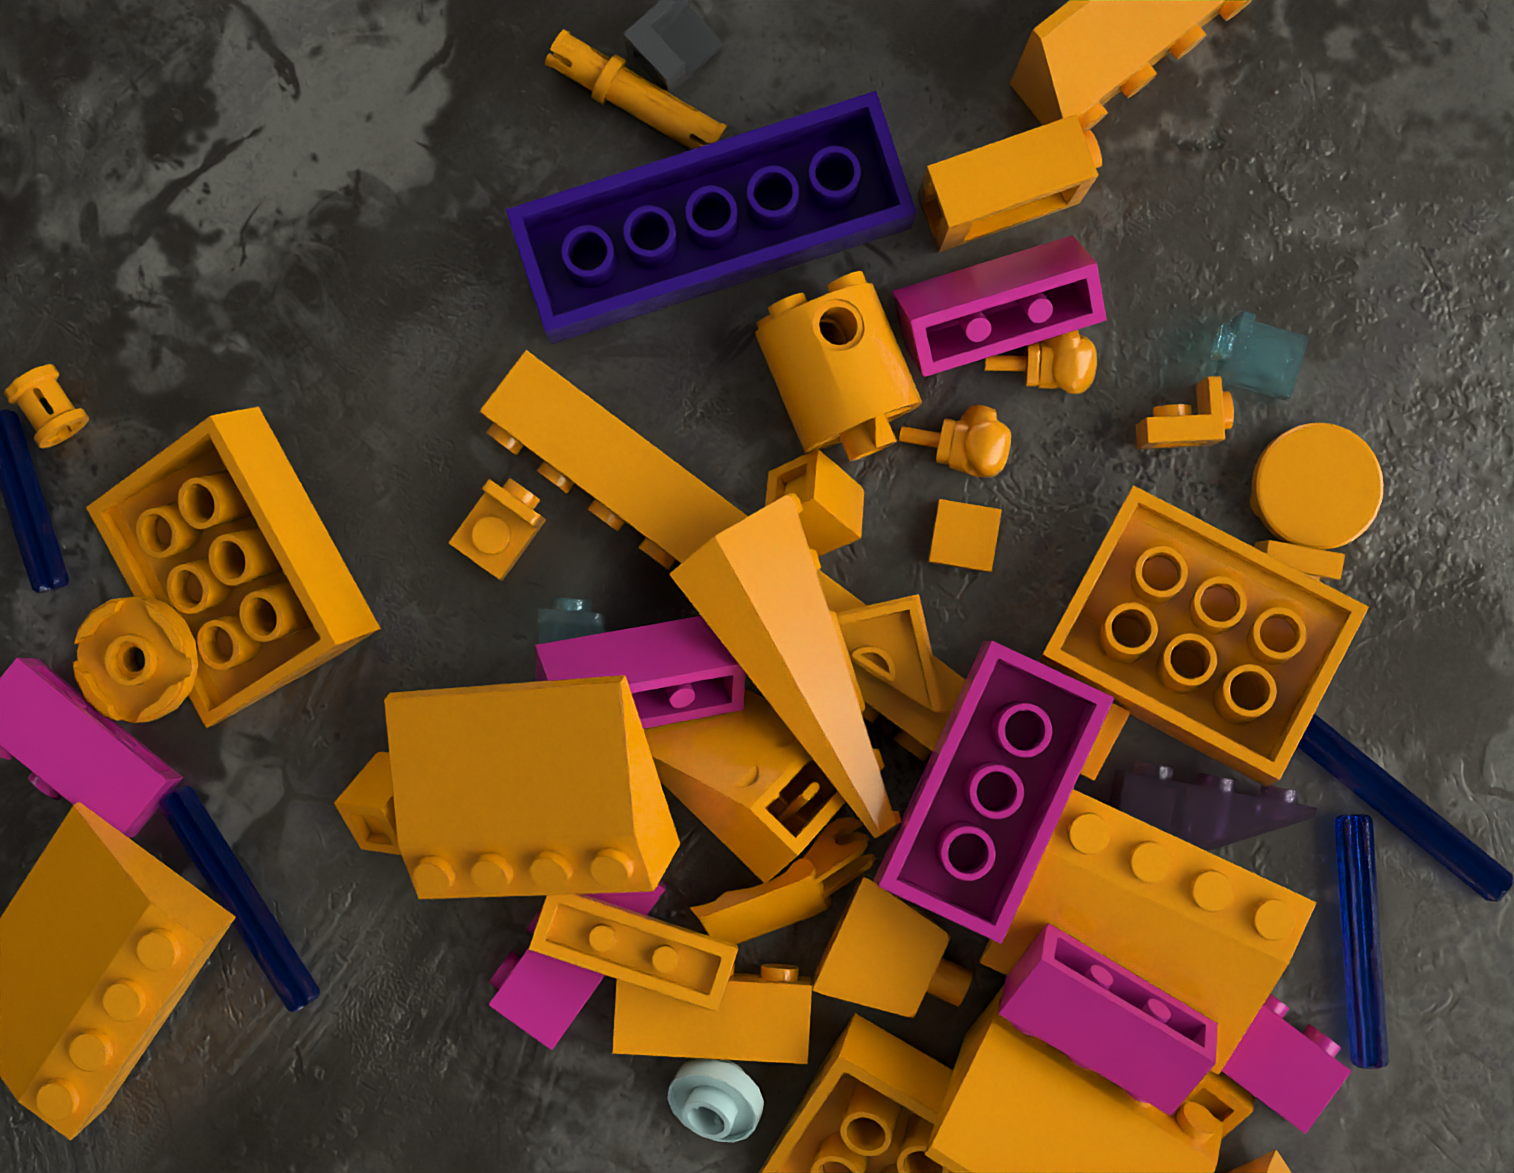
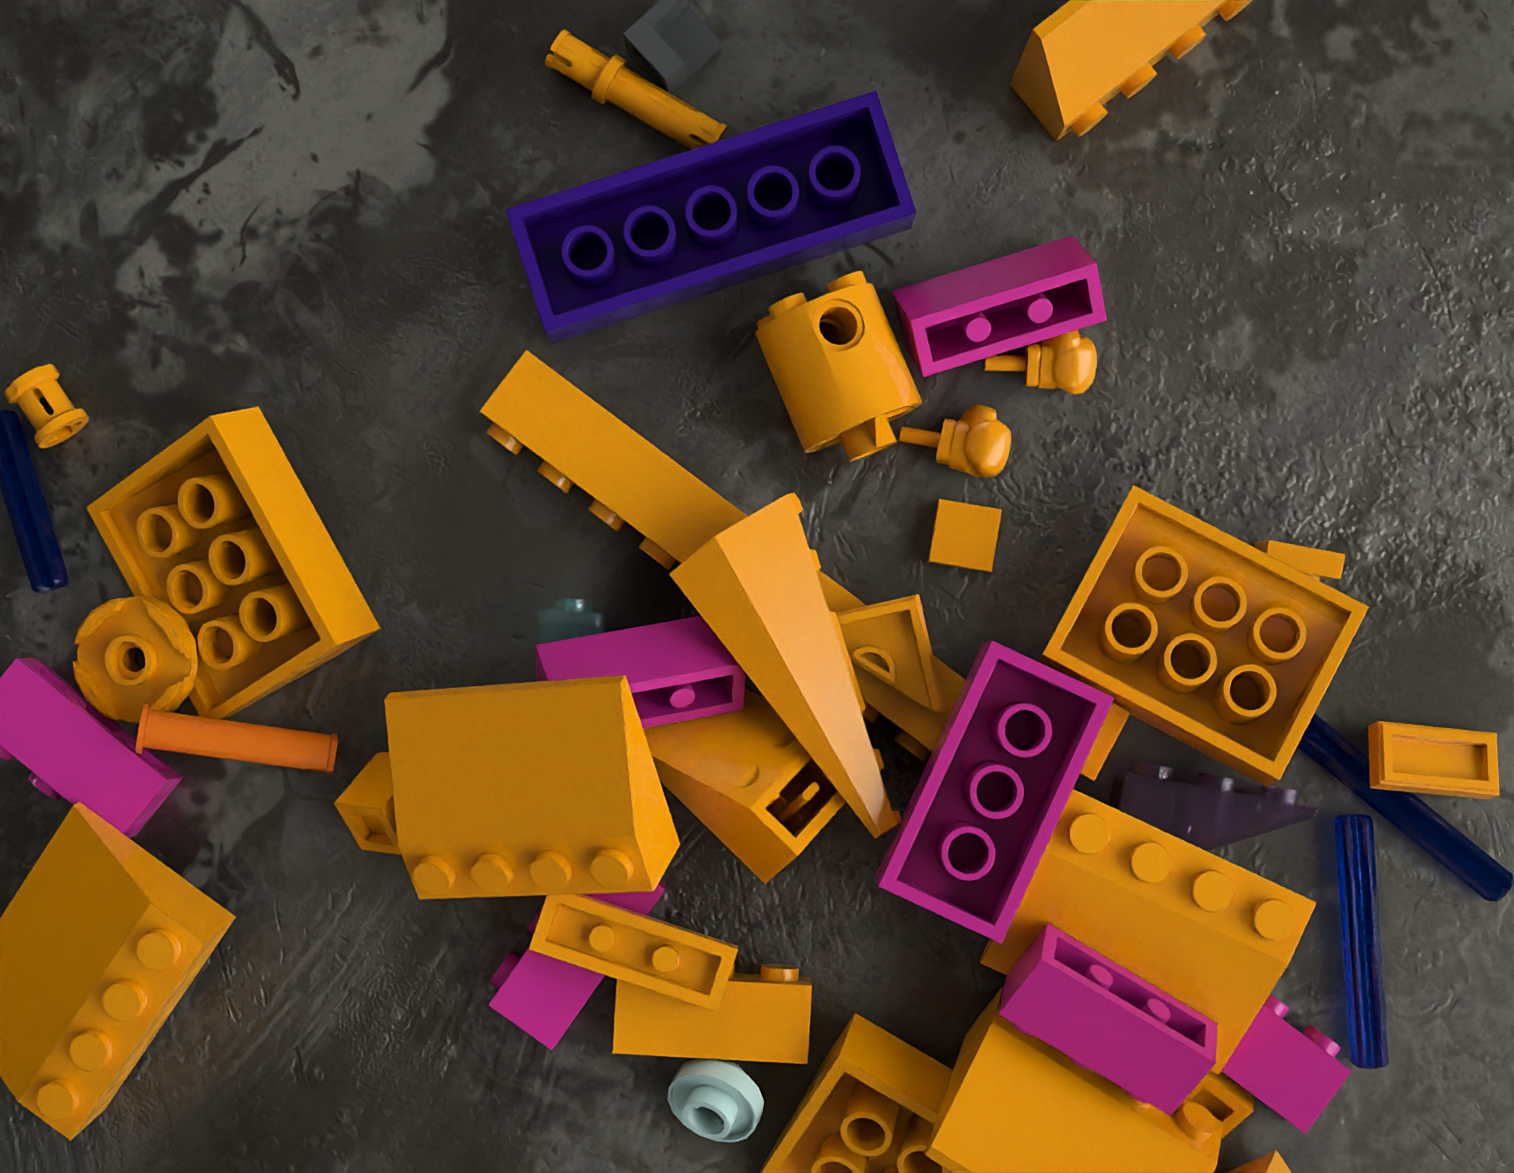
(235, 740): none -> orange pin
(240, 898): clear blue axle -> none
(499, 527): light orange bracket -> none
(795, 894): light orange arm -> none
(828, 497): light orange panel -> none
(888, 955): light orange torso -> none
(1009, 182): light orange window -> none
(1176, 426): light orange bracket -> none
(1258, 356): clear light blue bracket -> none
(1317, 486): light orange tile -> none
(1433, 760): none -> light orange tile

